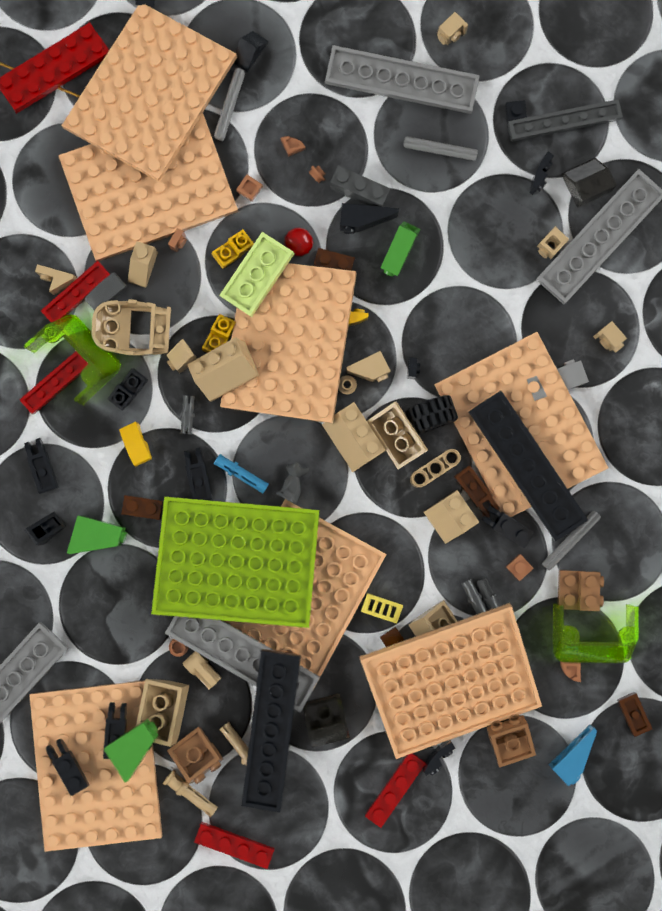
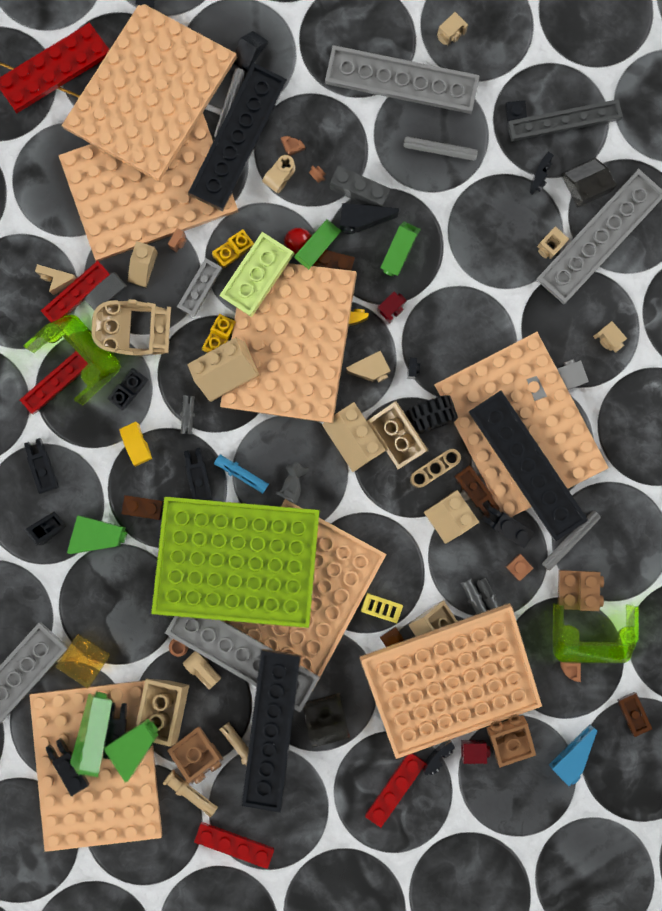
(83, 661): none -> clear yellow plate
(91, 735): none -> bright green slope
(180, 357): tan slope -> none
(199, 287): none -> light grey plate
(237, 137): none -> black plate
(249, 188): nougat plate -> none
(278, 176): none -> tan piece
(317, 244): none -> bright green tile
(351, 389): tan plate -> none
(392, 306): none -> dark red brick
(474, 751): none -> dark red brick

